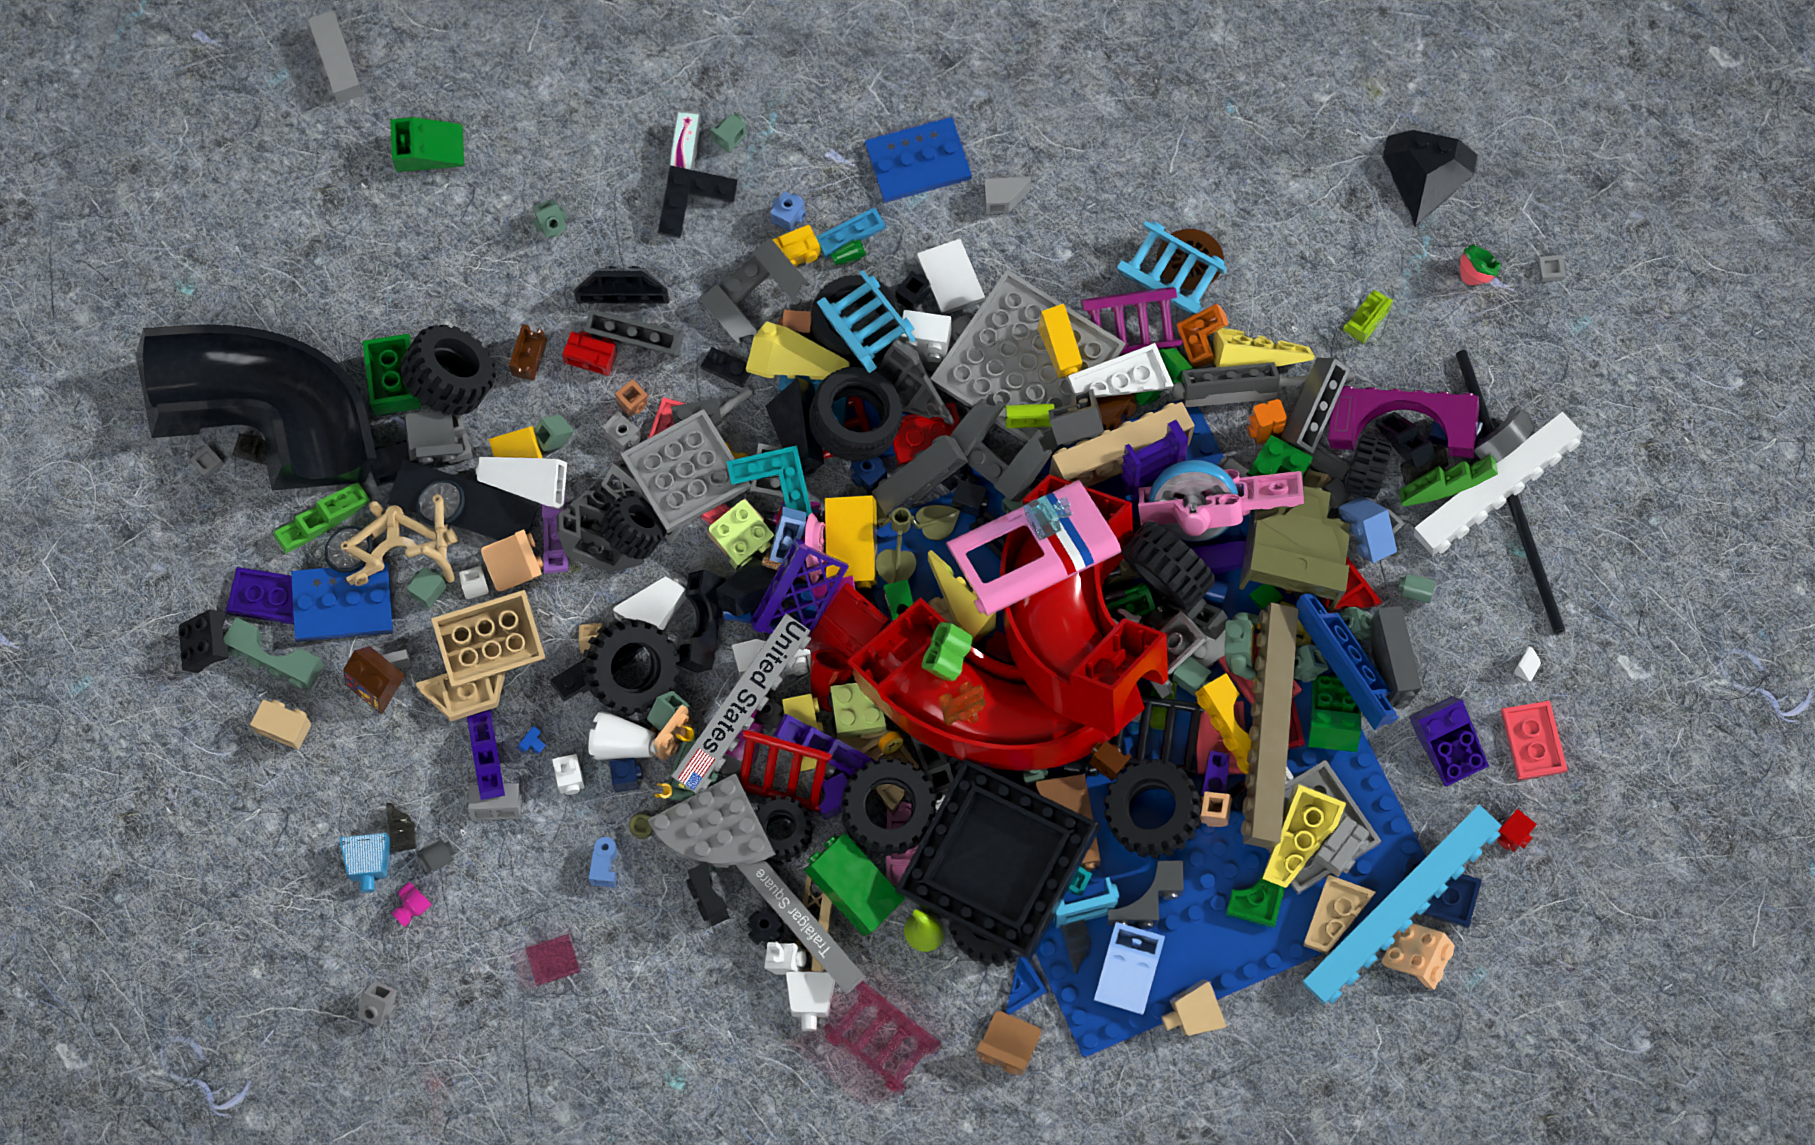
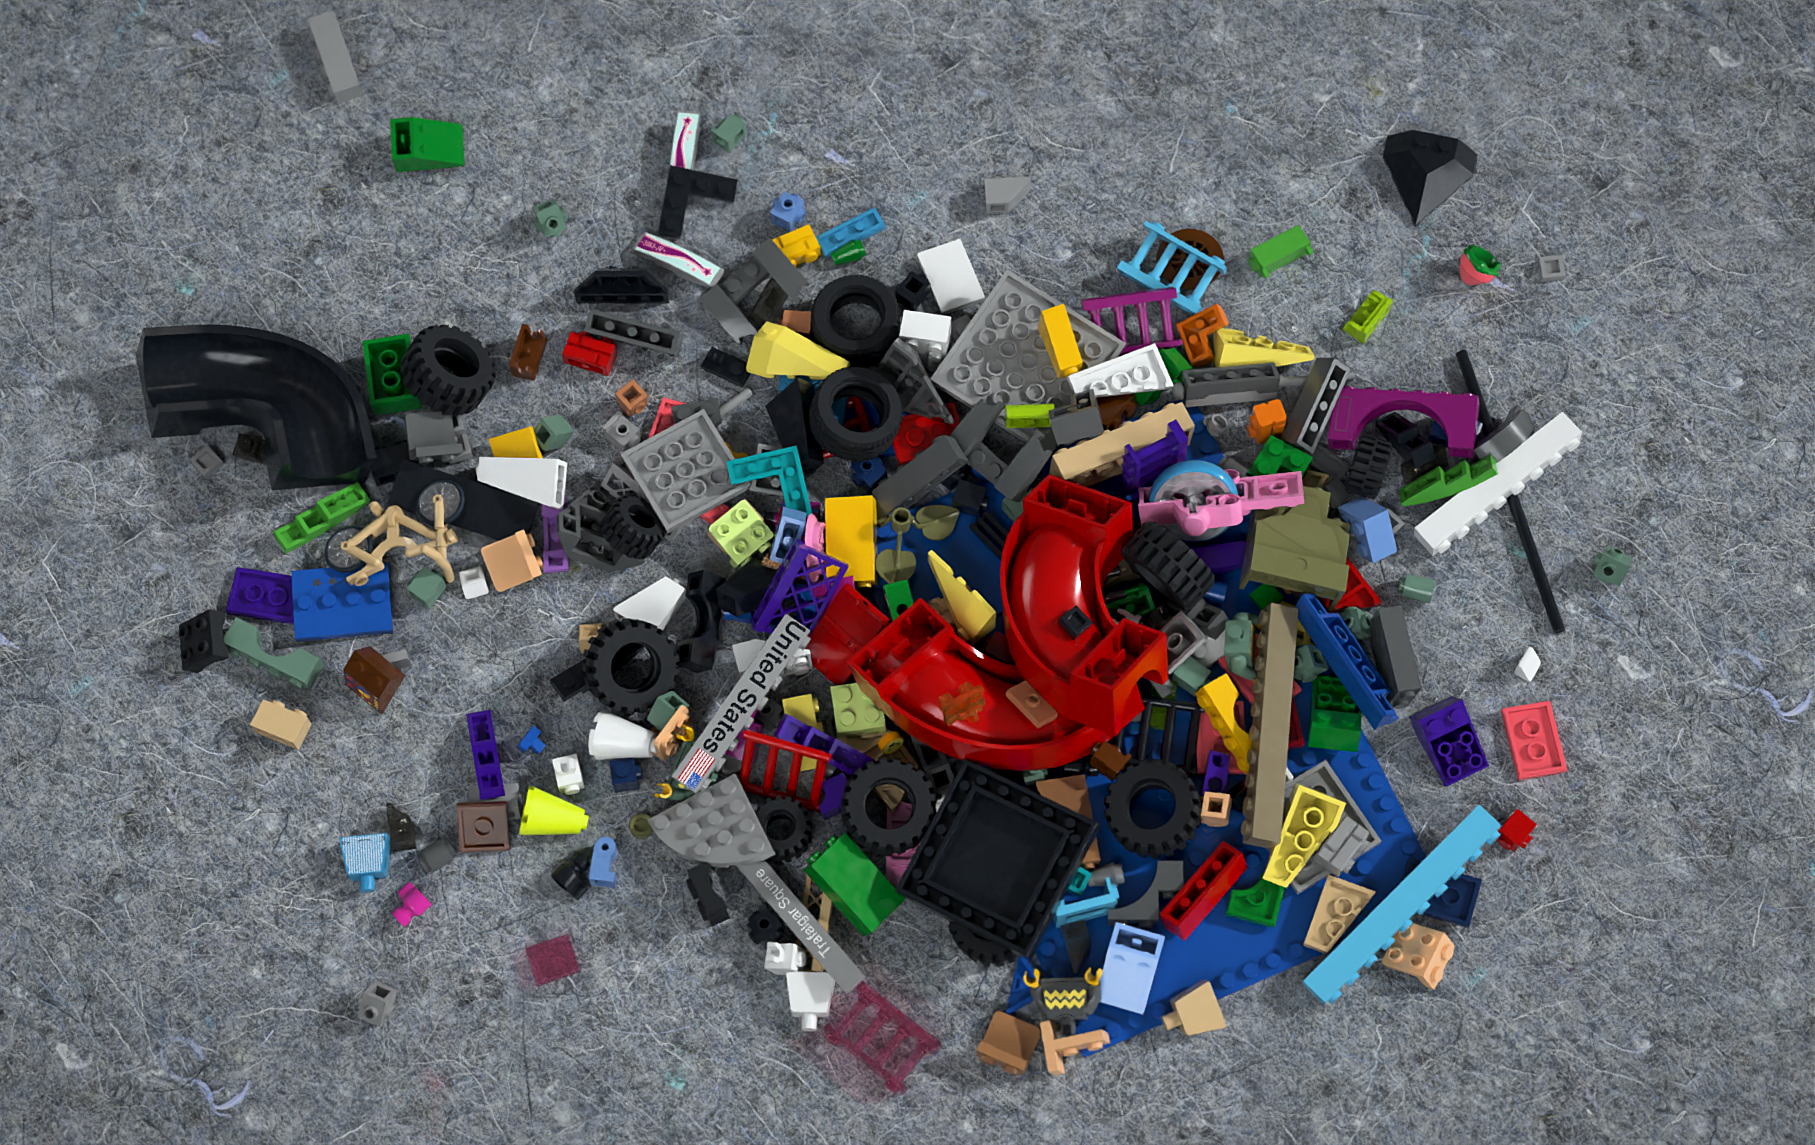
(463, 699): tan wing -> none
(483, 826): none -> reddish brown tile
(488, 638): tan slope -> none
(550, 815): none -> neon yellow cone
(568, 875): none -> black piece
(678, 259): none -> slope
(768, 303): none -> clear smoke plate
(825, 670): red hat -> none
(855, 339): medium azure fence -> none
(918, 159): blue plate -> none
(924, 931): lime hat -> none
(947, 651): bright green brick -> none
(1031, 704): none -> nougat plate
(1045, 517): clear light blue brick -> none
(1066, 998): none -> dark grey torso
(1068, 1046): none -> light nougat bracket
(1075, 622): none -> black tile
(1079, 545): bright pink piece -> none
(1111, 870): none -> light grey cone
(1203, 890): none -> red brick
(1216, 425): none -> light grey plate
(1279, 251): none -> bright green brick
(1611, 565): none -> sand green brick

